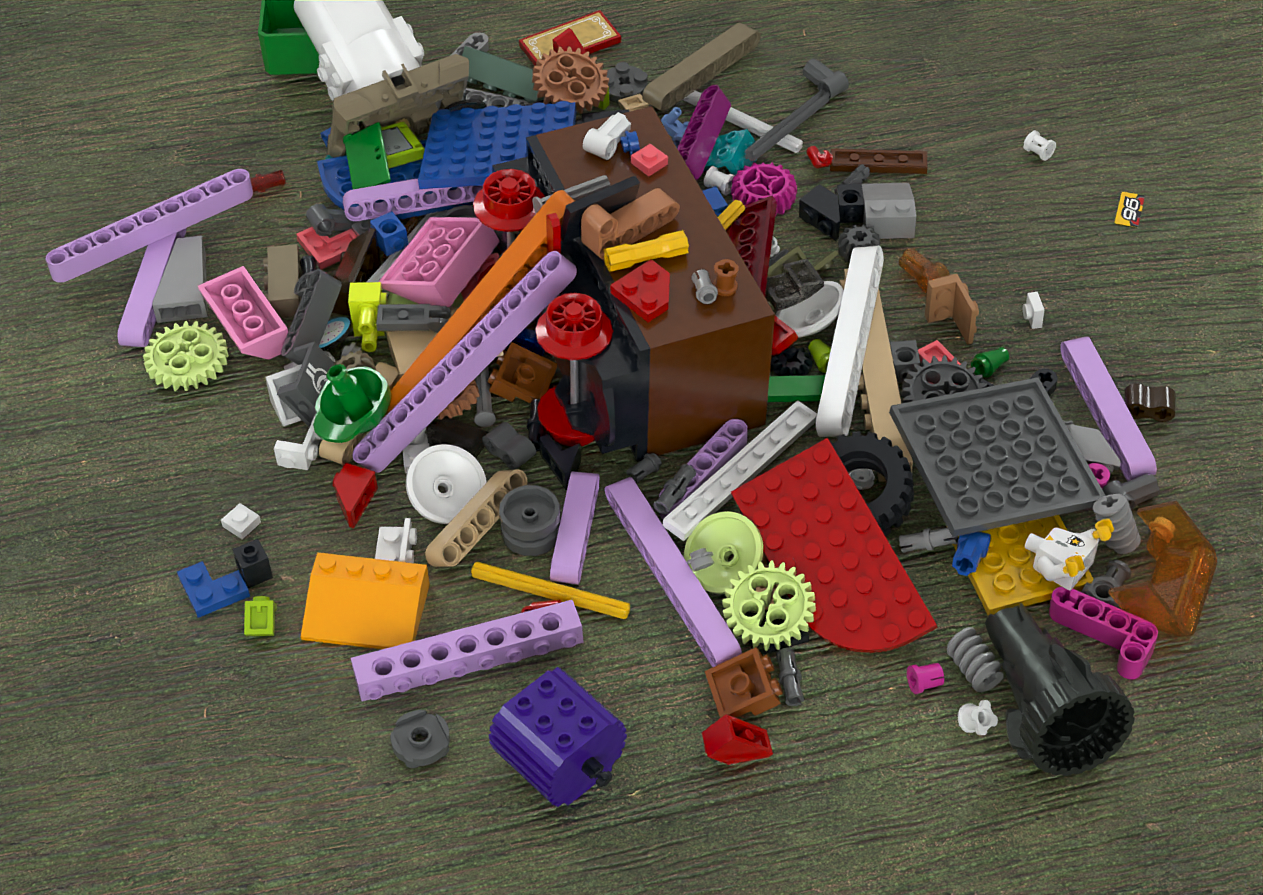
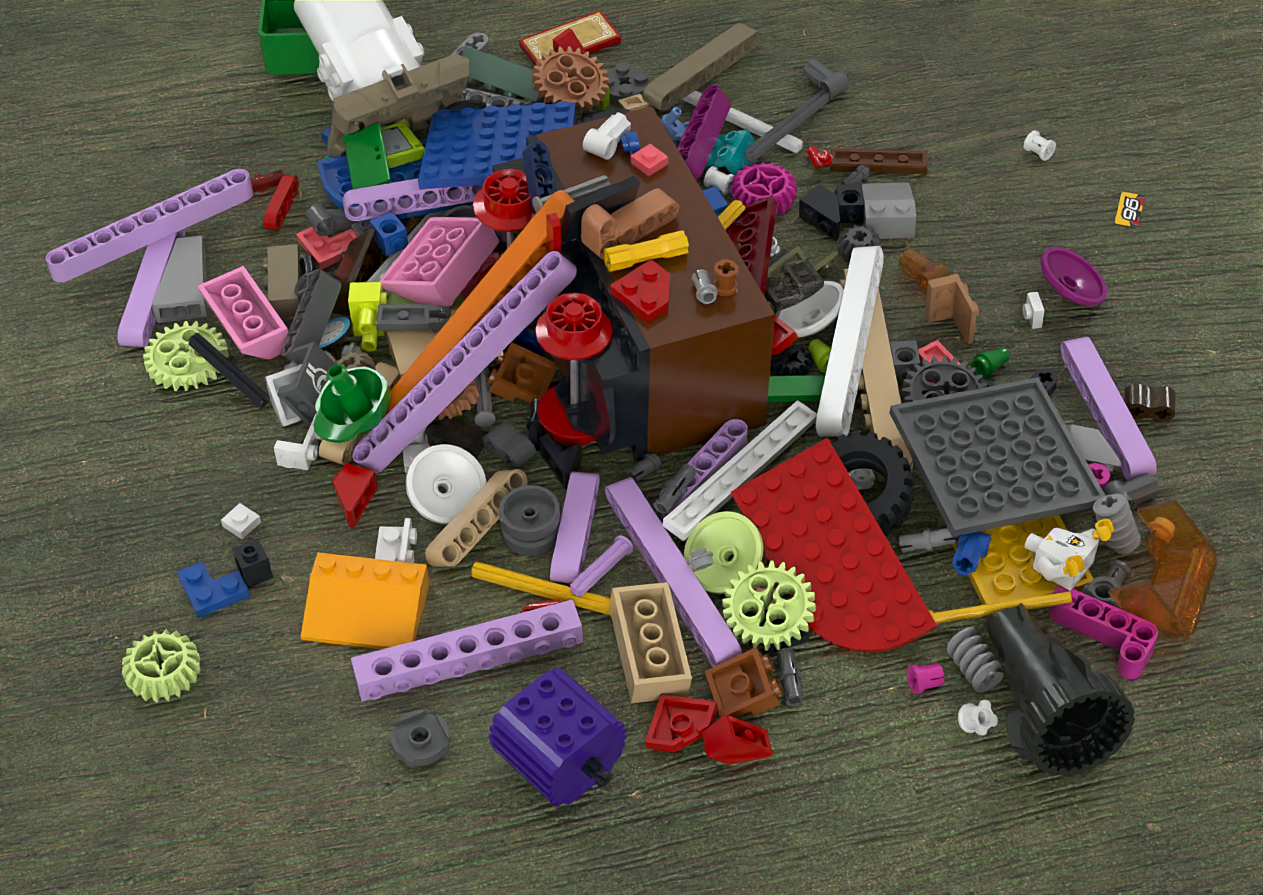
(143, 665): none -> yellowish green gear
(229, 370): none -> black axle
(260, 616): lime bracket -> none
(281, 202): none -> red beam
(542, 166): none -> dark blue beam
(620, 548): none -> lavender axle
(649, 642): none -> tan brick
(679, 722): none -> red plate
(986, 610): none -> yellow bar
(1073, 277): none -> magenta dish

